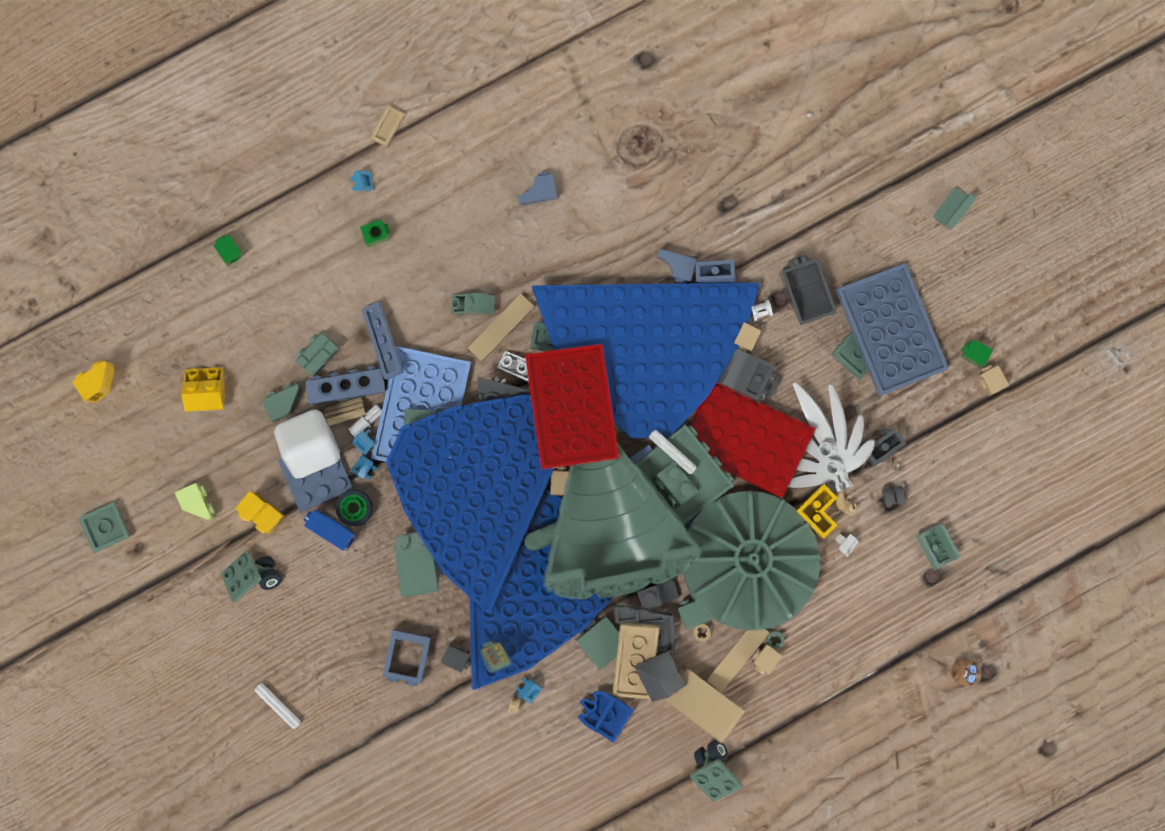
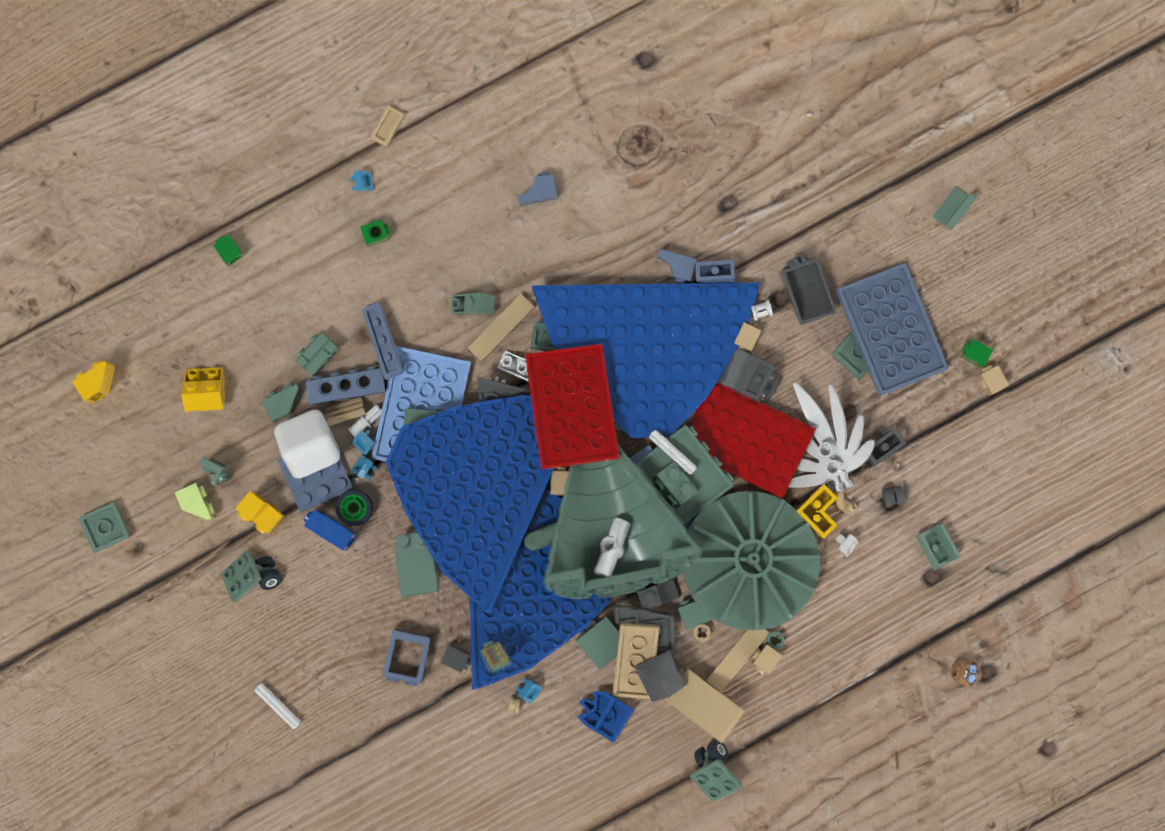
(215, 467): none -> sand green bracket
(610, 555): none -> white piece

